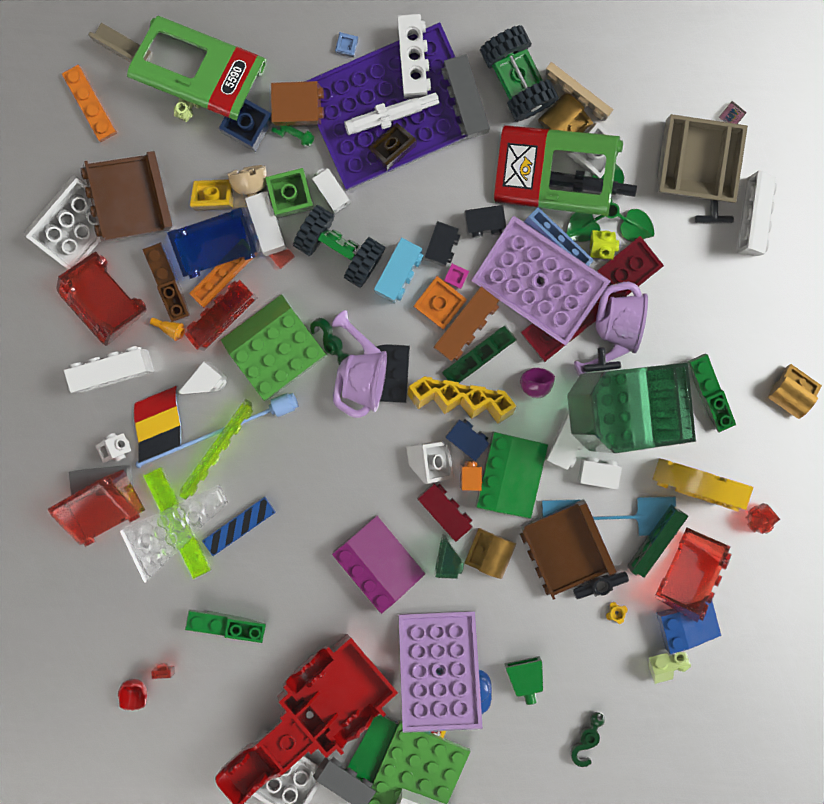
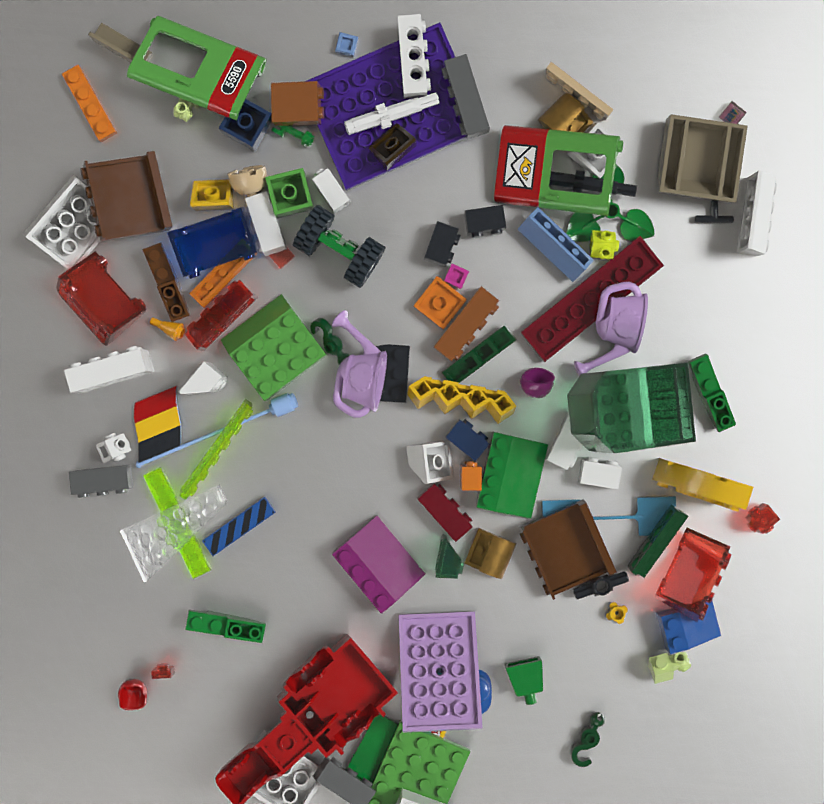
(98, 508): clear red windscreen -> none
(399, 271): medium azure brick -> none
(514, 275): lavender piece -> none
(518, 73): black plate -> none
(602, 364): black piece -> none
(795, 392): pearl gold brick -> none

